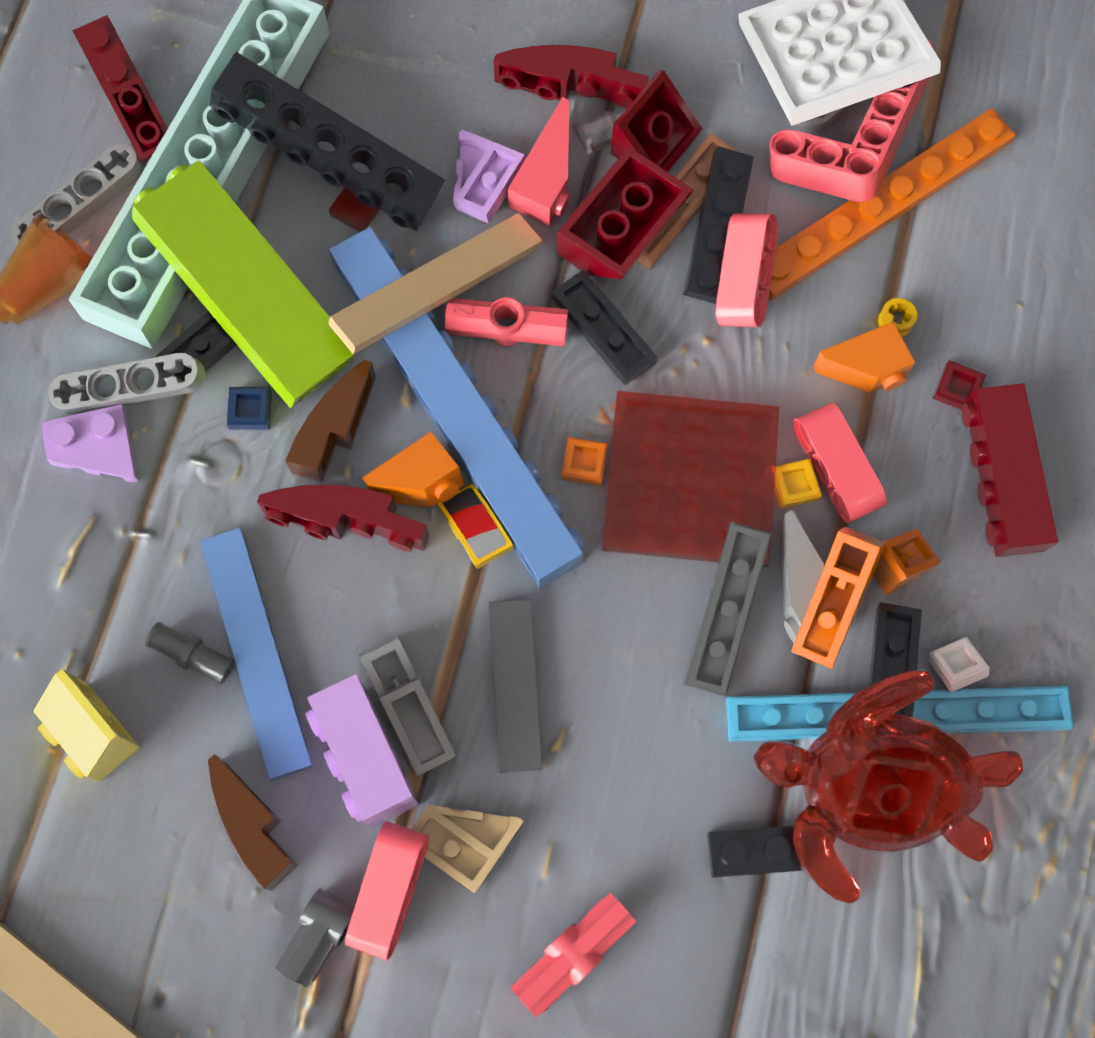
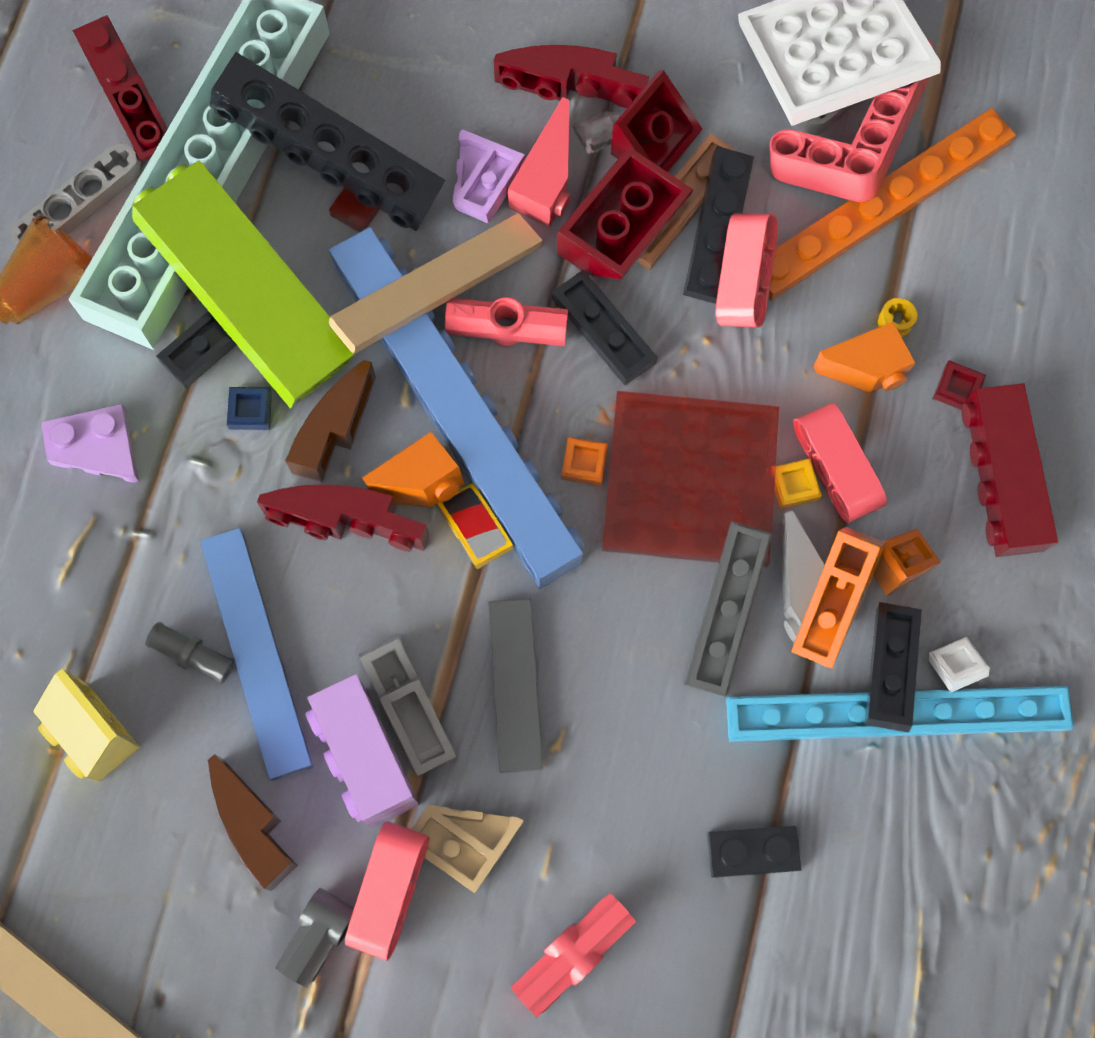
(126, 383): light grey beam -> none
(884, 783): clear red animal -> none

